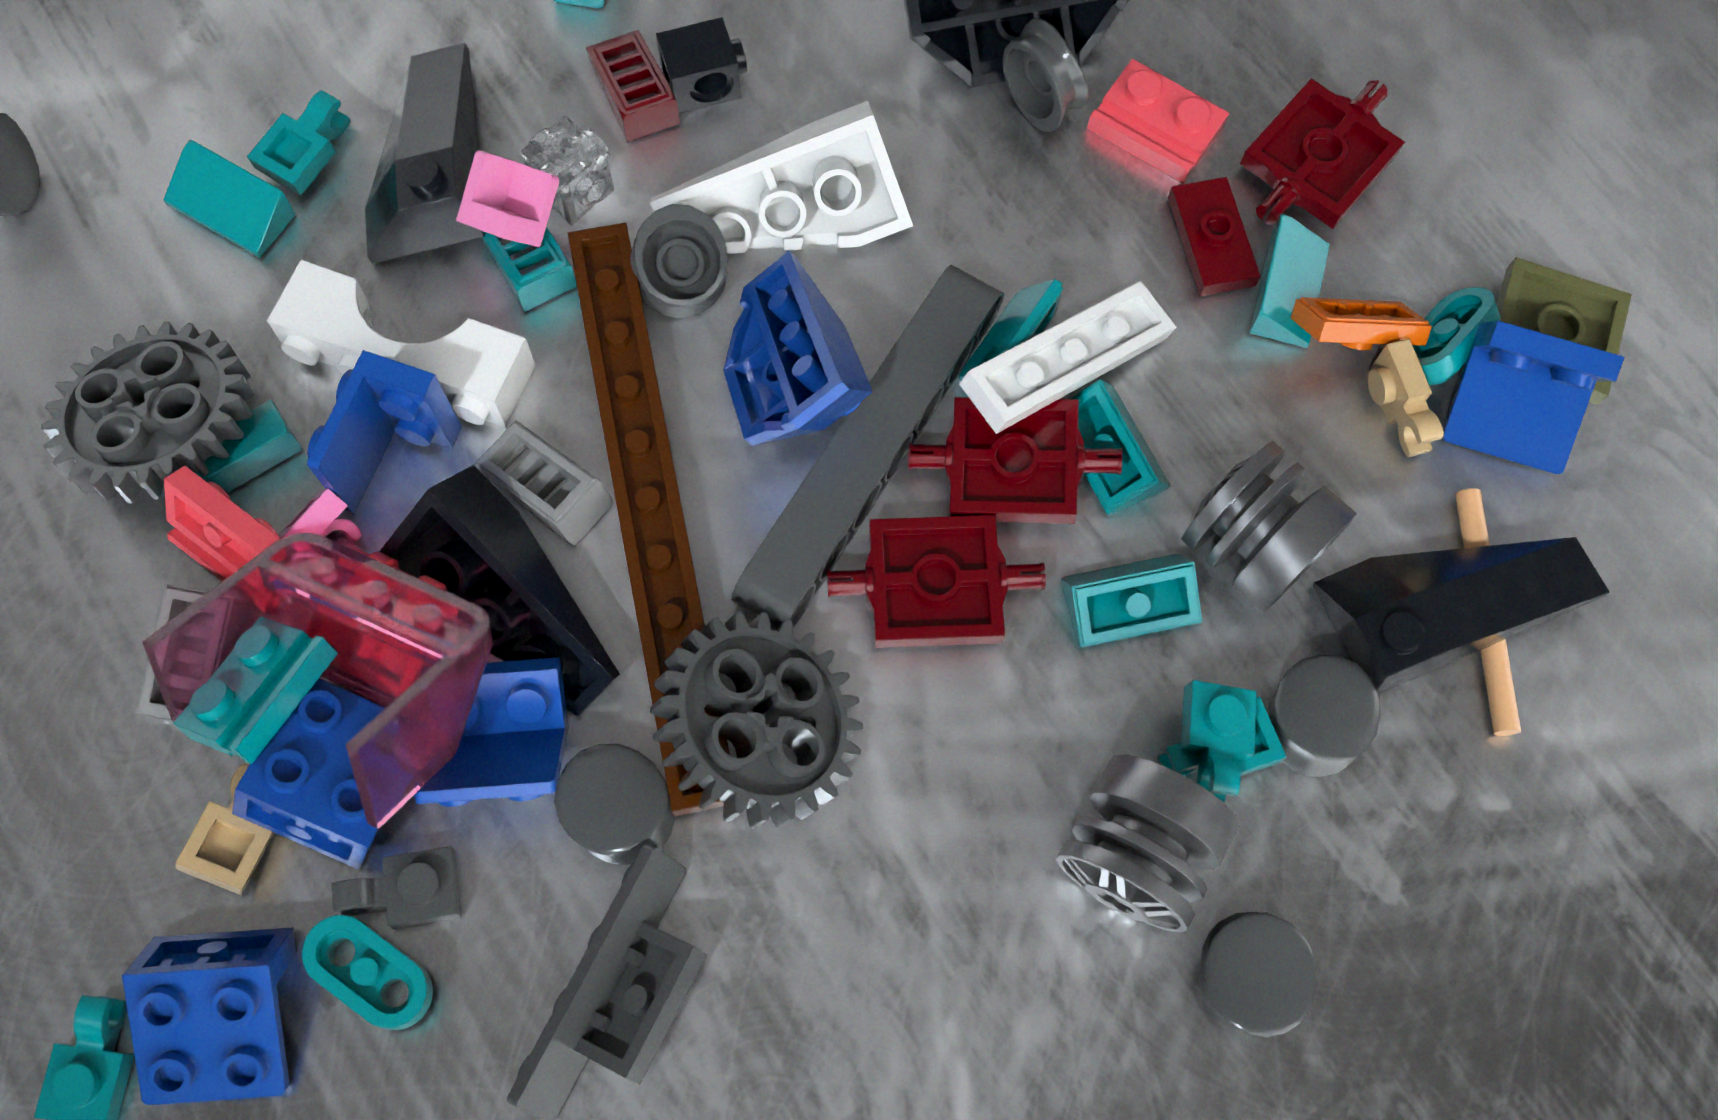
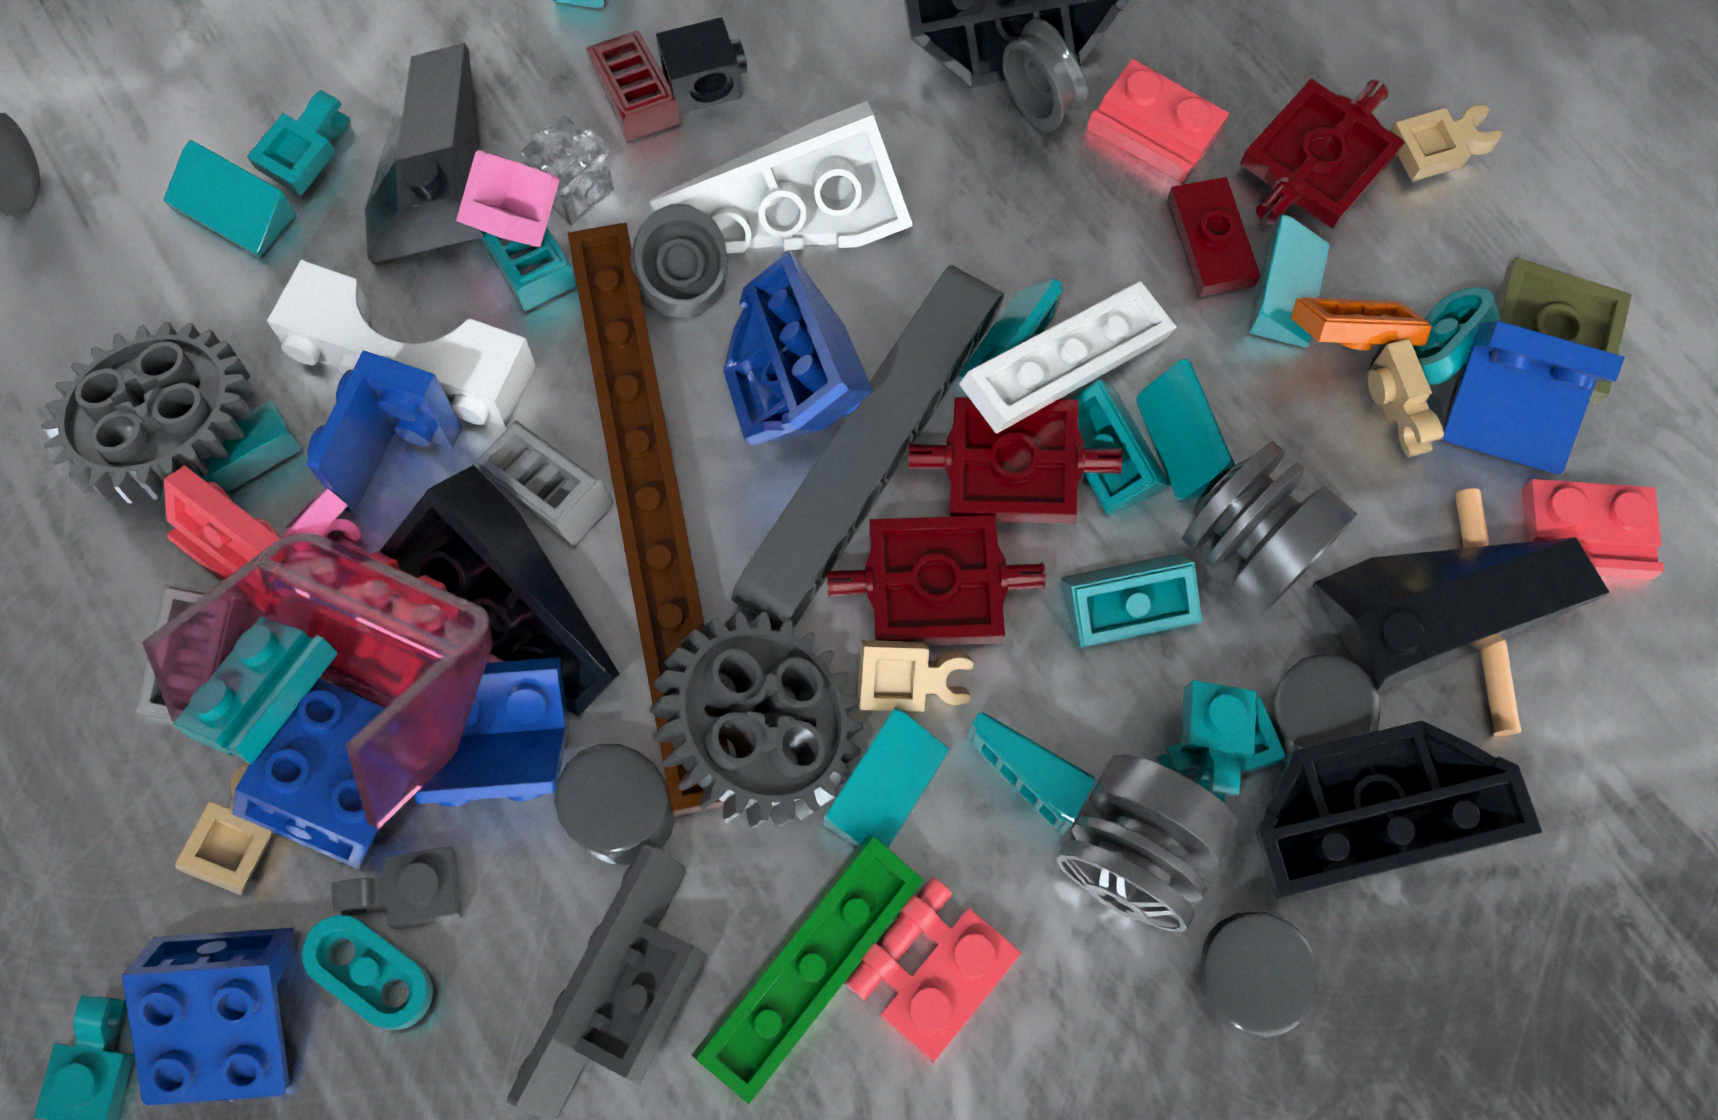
(807, 969): none -> green plate
(886, 782): none -> teal slope
(902, 675): none -> tan plate
(950, 981): none -> coral plate
(1040, 776): none -> teal slope
(1184, 431): none -> teal slope
(1388, 807): none -> black wedge
(1440, 144): none -> tan plate
(1610, 521): none -> coral plate

